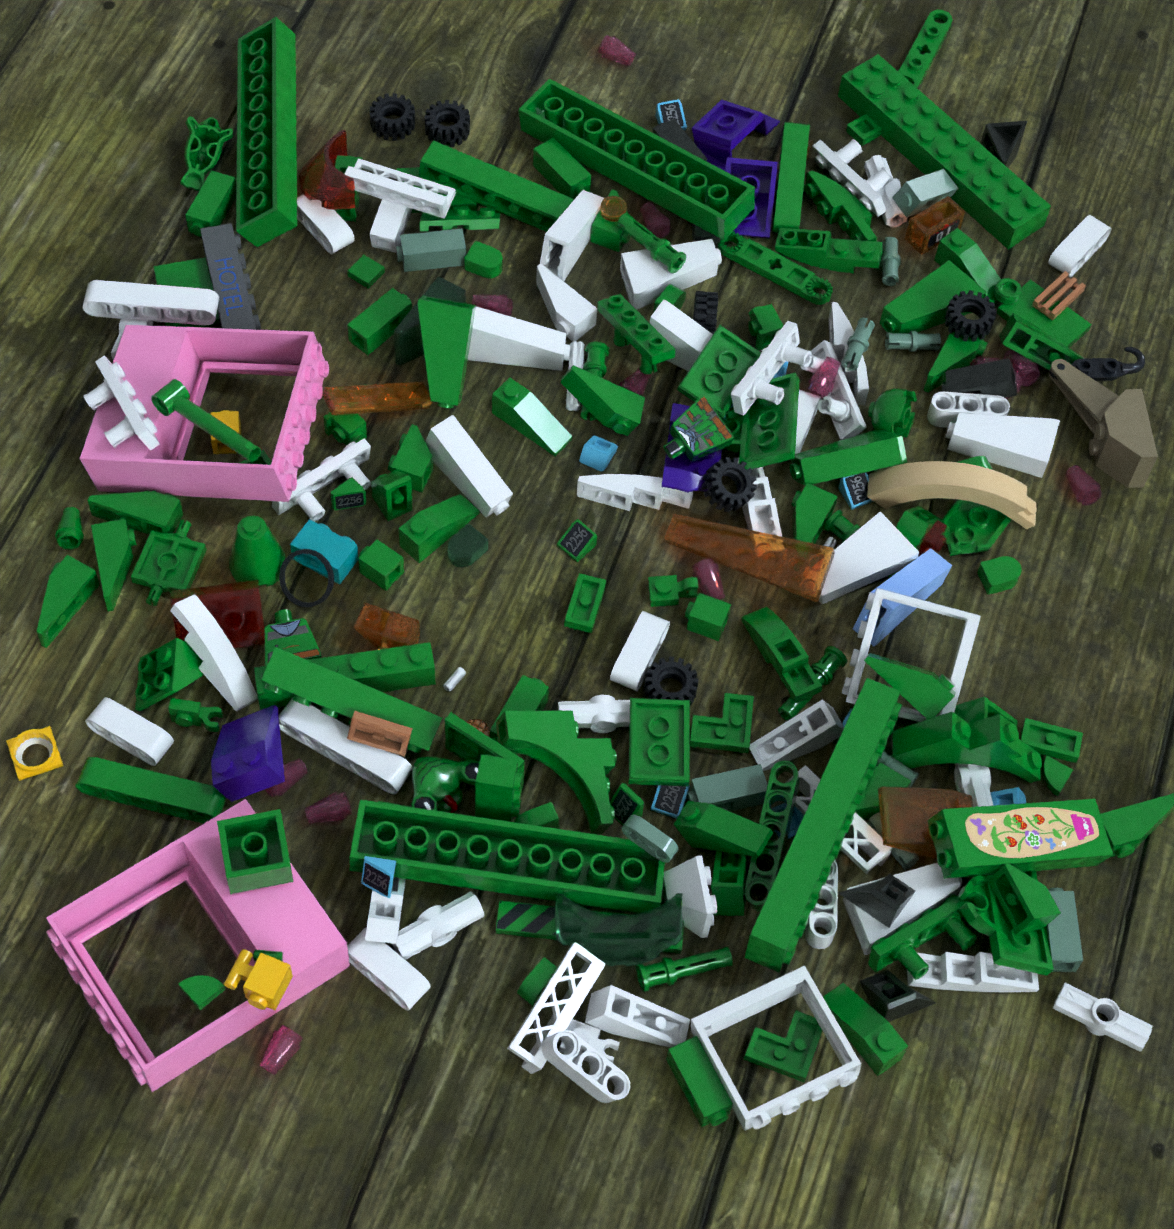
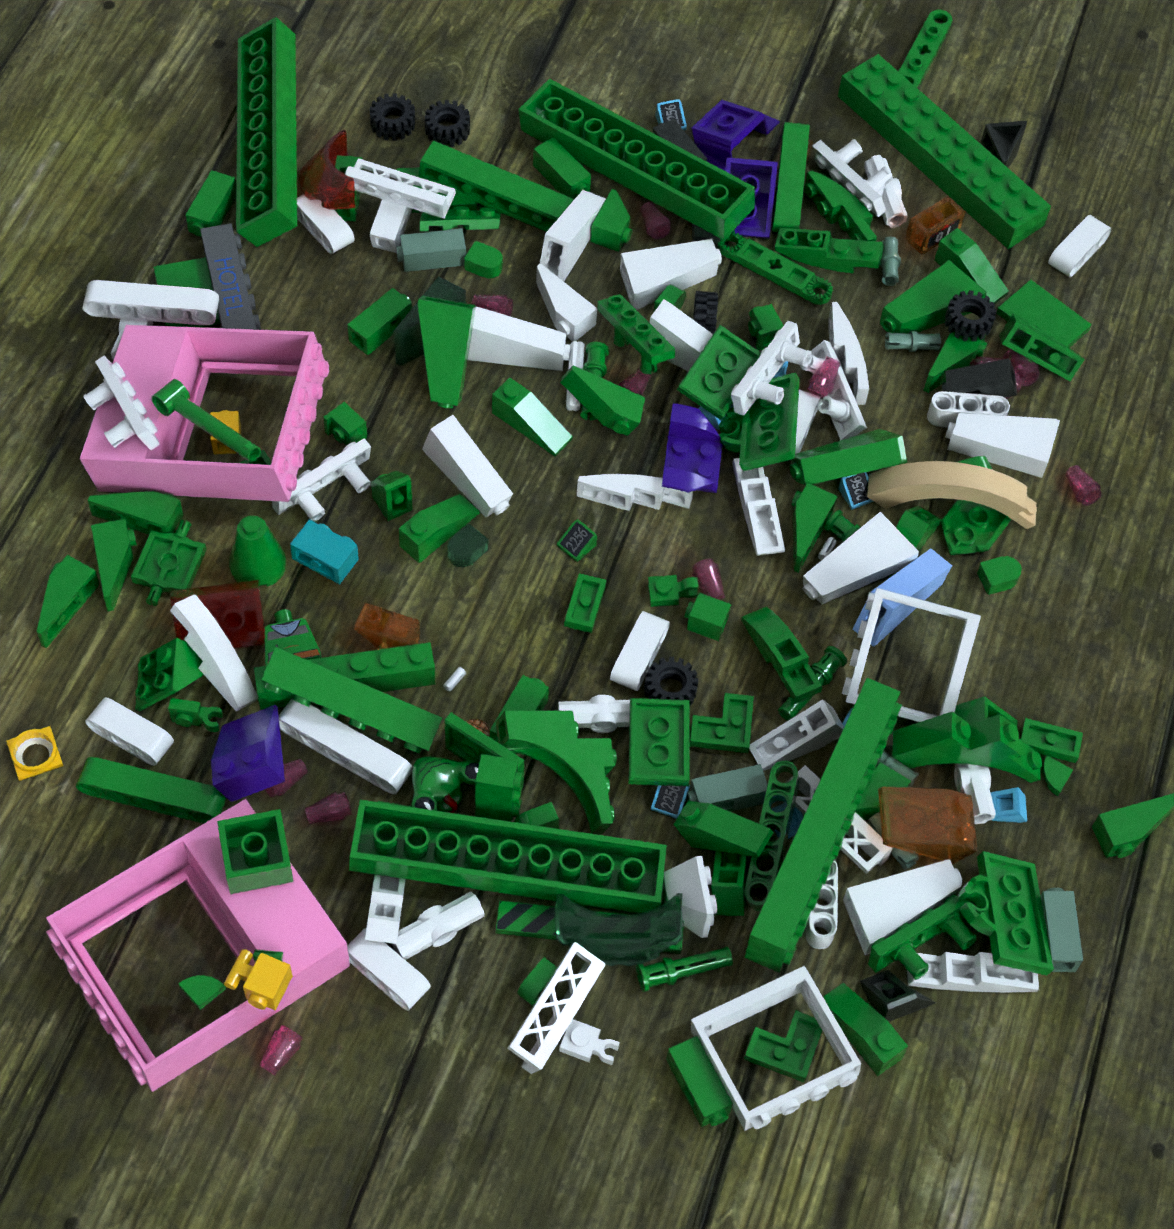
(70, 530): green cone -> none
(202, 150): green animal -> none
(330, 578): black piece -> none
(348, 495): slope -> none
(366, 271): green tile -> none
(377, 398): clear orange plate -> none
(378, 875): slope -> none
(380, 729): nougat tile -> none
(381, 564): green brick -> none
(413, 459): green slope -> none
(571, 1065): white beam -> none
(597, 453): medium azure slope -> none
(613, 208): clear orange tile -> none
(615, 50): clear pink cone -> none
(626, 803): slope -> none
(635, 1018): white slope -> none
(650, 838): sand green beam -> none
(659, 248): green pin -> none
(698, 432): torso -> none
(717, 491): black tyre -> none
(767, 557): clear orange wing -> none
(858, 344): sand green pin -> none
(863, 130): green tile -> none
(881, 898): pearl dark grey slope -> none
(893, 411): green cylinder -> none
(920, 687): green slope -> none
(924, 192): sand green brick -> none
(934, 538): clear red plate -> none
(1007, 291): green tile -> none
(1023, 835): brick -> none
(1023, 899): green slope -> none
(1069, 284): nougat tile -> none
(1120, 424): dark tan slope -> none
(1120, 1024): white piece -> none

